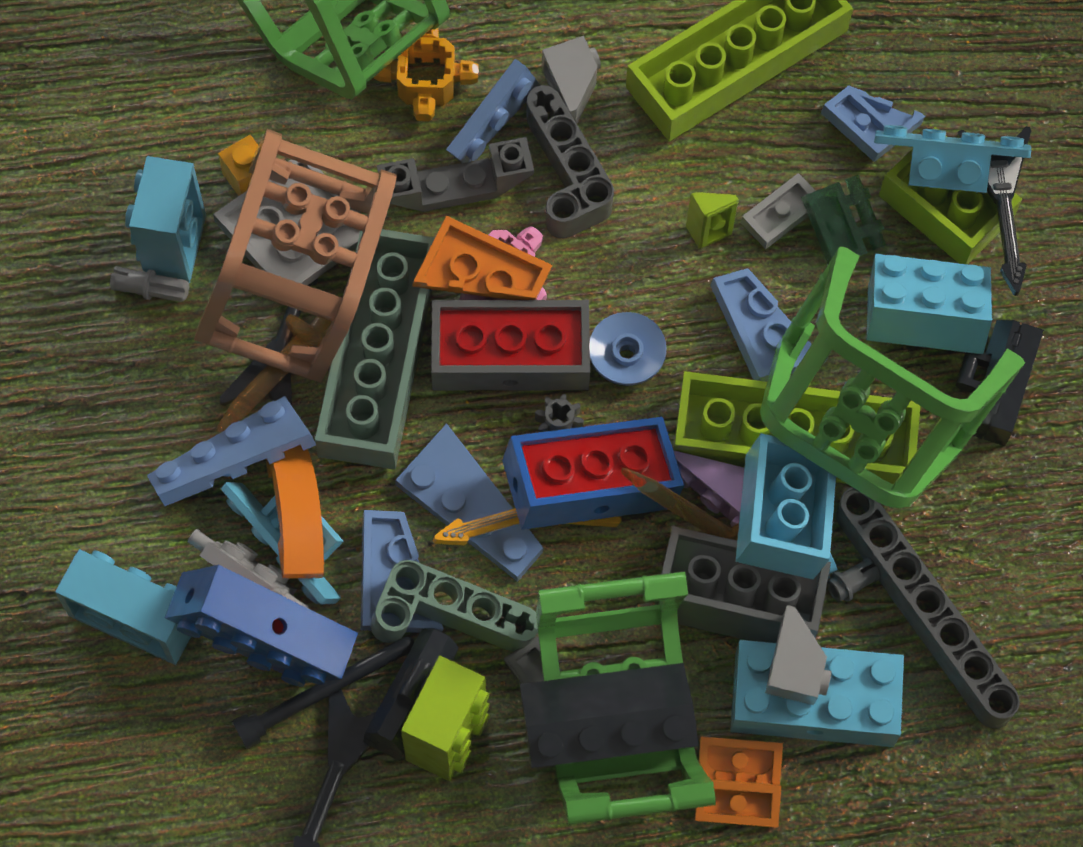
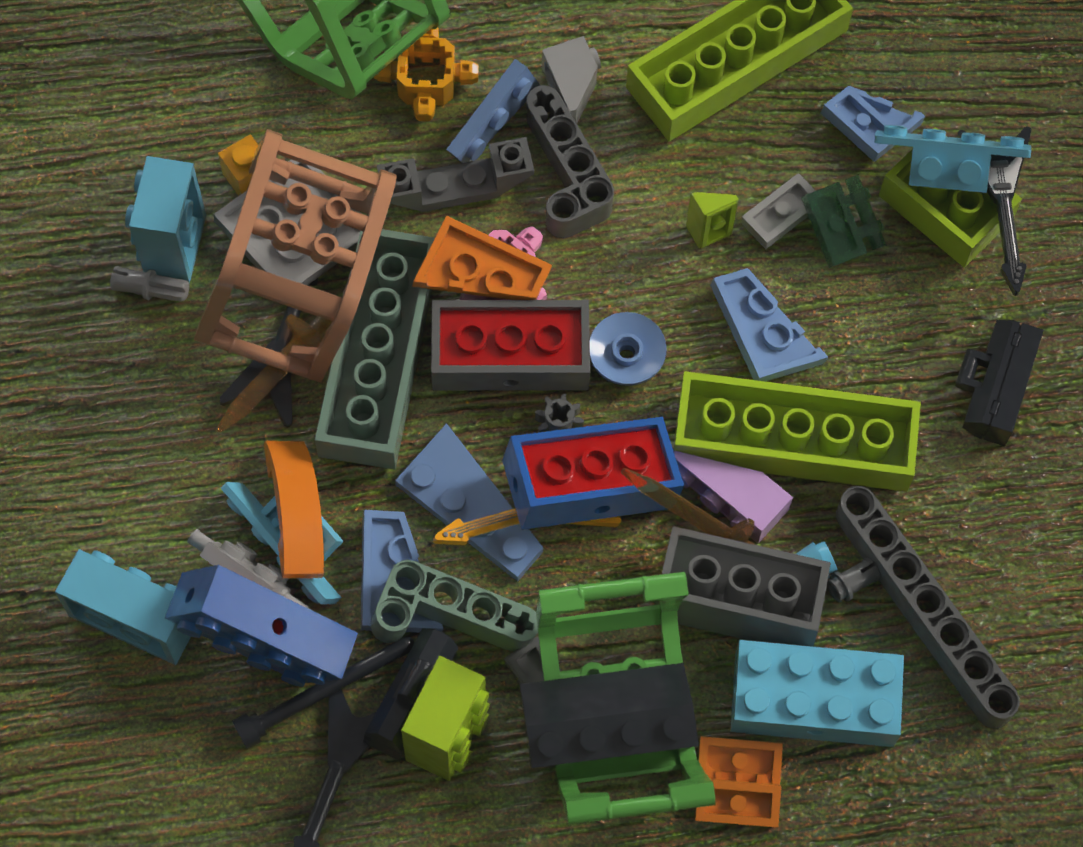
(231, 451): medium blue wing -> none
(785, 510): medium azure brick -> none
(797, 662): light grey slope -> none
(929, 303): medium azure brick -> none
(942, 446): bright green windscreen -> none

